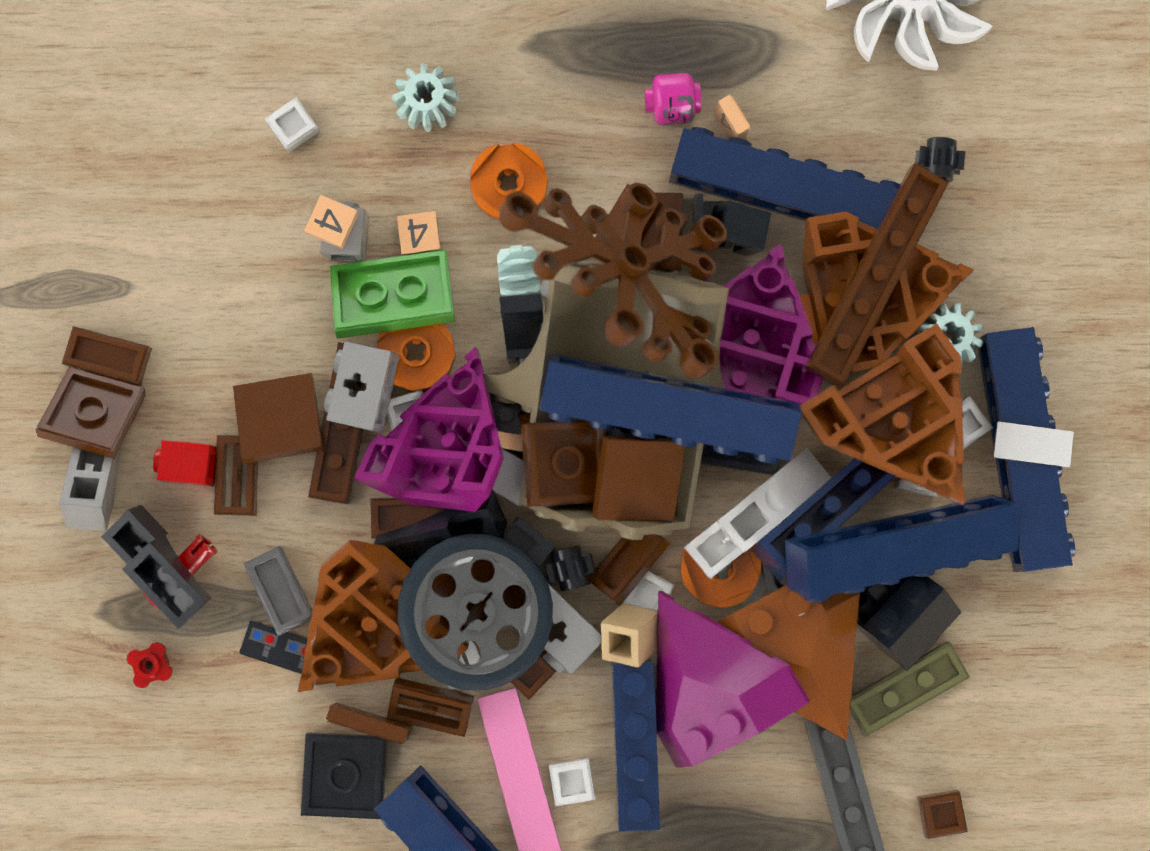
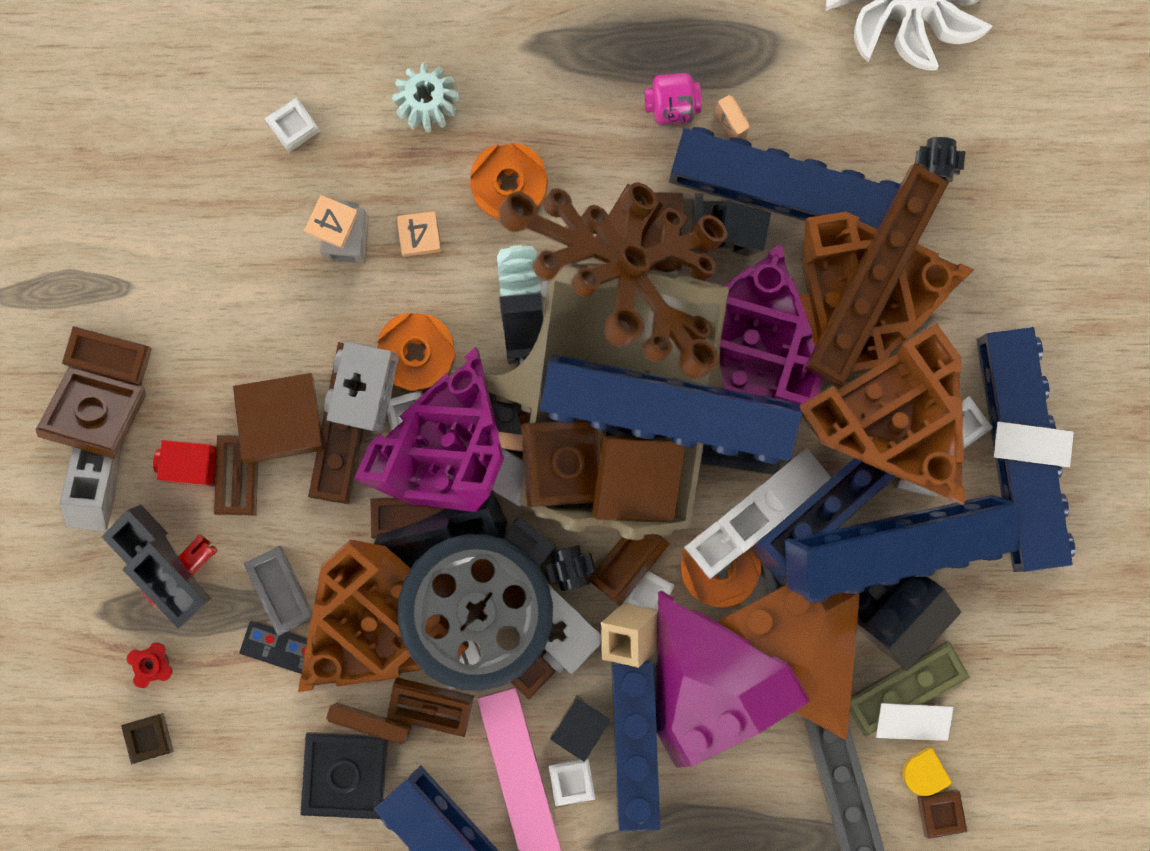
(147, 738): none -> dark brown tile
(391, 294): bright green tile -> none
(579, 729): none -> black panel
(914, 722): none -> white sticker
(925, 773): none -> yellow tile
(960, 325): light aqua gear -> none

